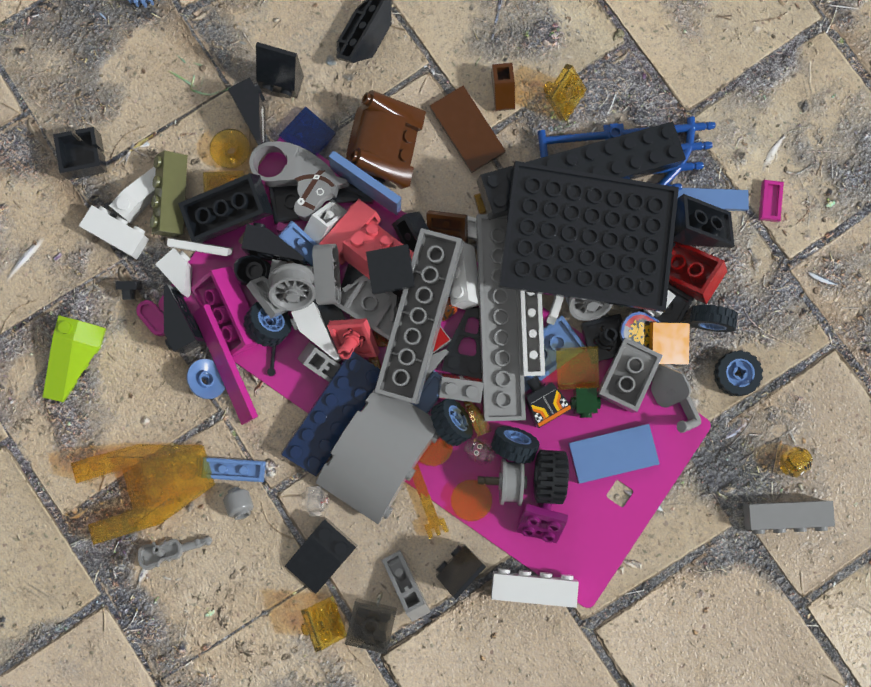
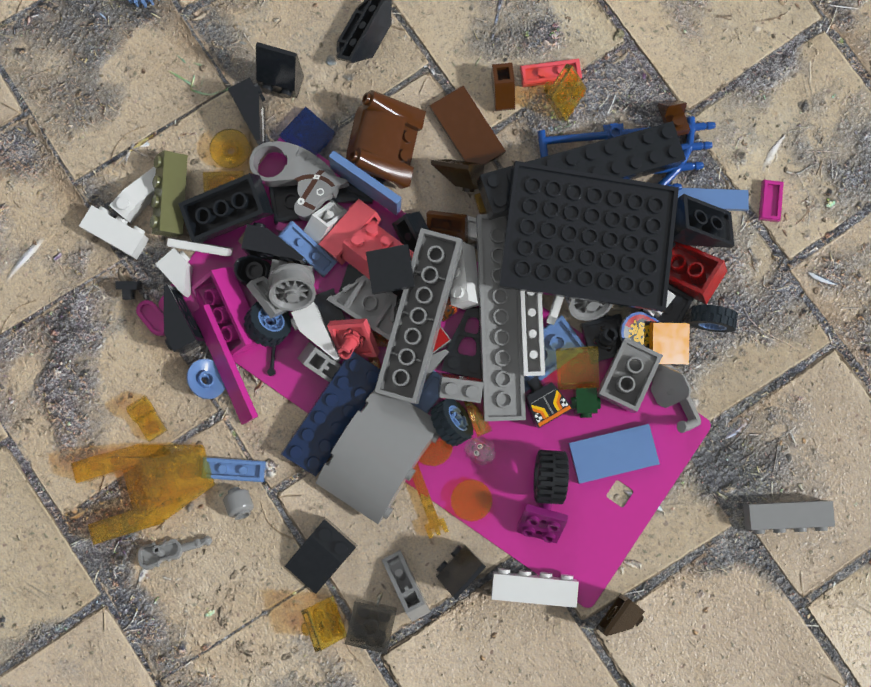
(70, 353): lime wedge -> none
(79, 157): black piece -> none
(147, 418): none -> clear yellow plate
(314, 501): clear head -> none
(326, 274): light grey beam -> none
(460, 173): none -> dark brown slope
(510, 482): light grey wheel -> none
(515, 444): black wheel -> none
(543, 72): none -> coral tile
(621, 616): none -> dark brown slope
(674, 112): none -> reddish brown slope
(750, 373): black wheel -> none
(796, 462): clear yellow head -> none

